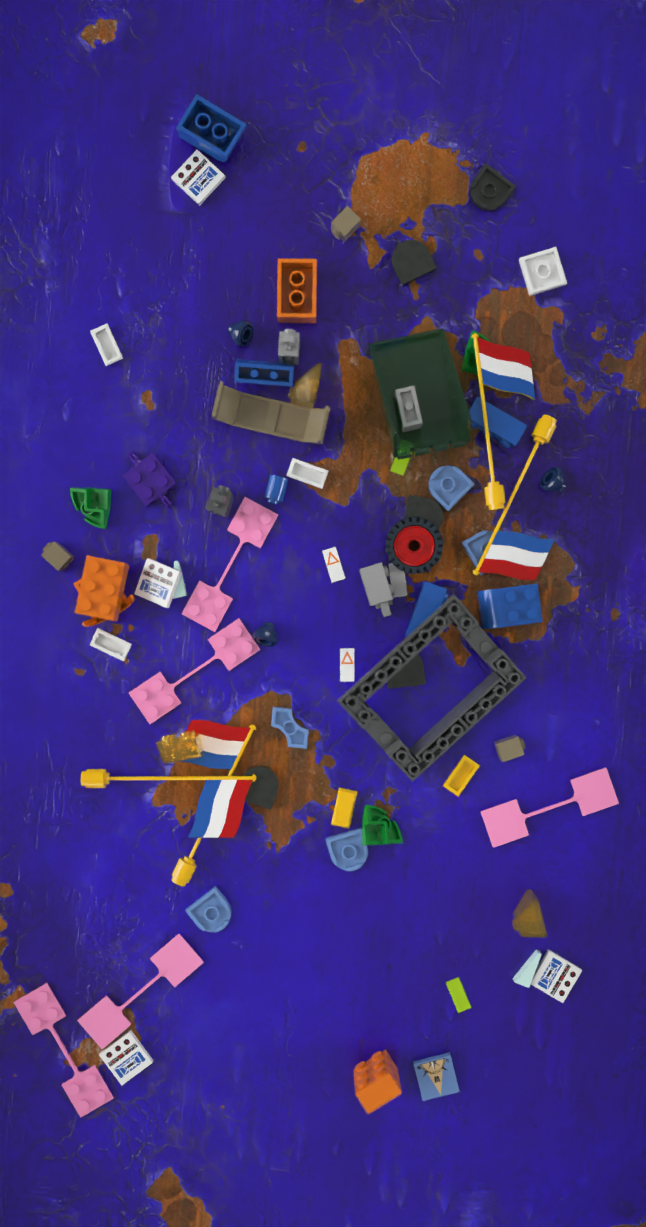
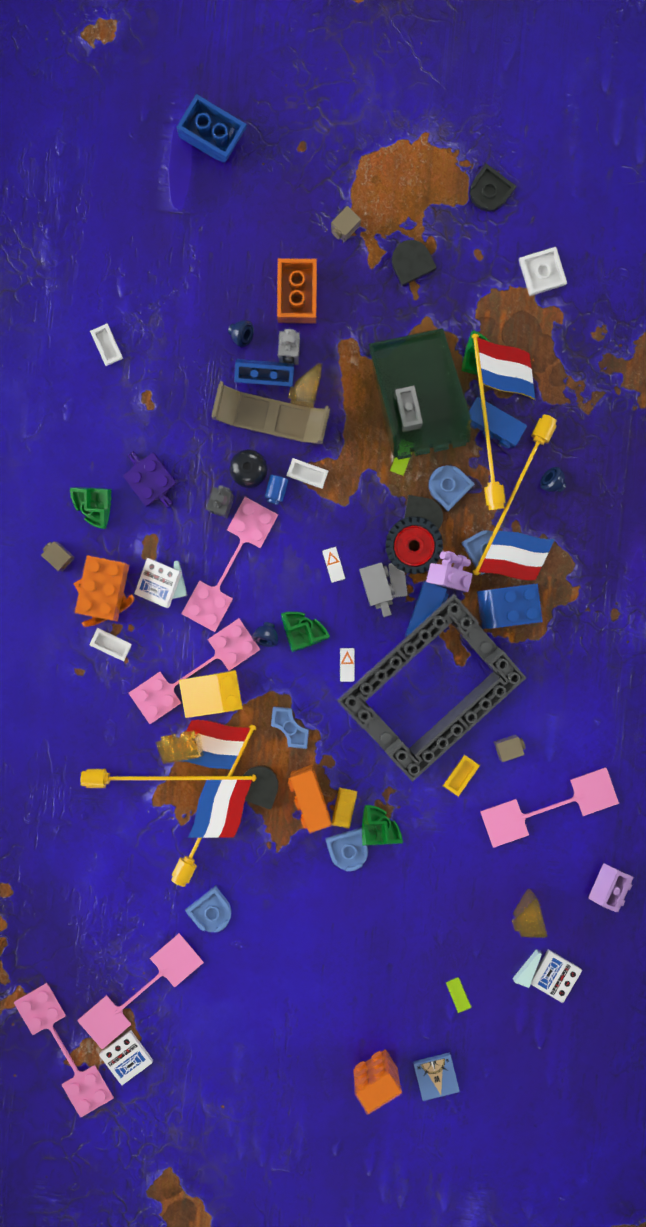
(198, 177): tile -> none
(210, 694): none -> yellow slope
(248, 468): none -> black cylinder
(302, 631): none -> green brick
(309, 799): none -> orange brick
(410, 675): pearl dark grey tile -> none
(449, 576): none -> lavender brick
(611, 888): none -> lavender brick

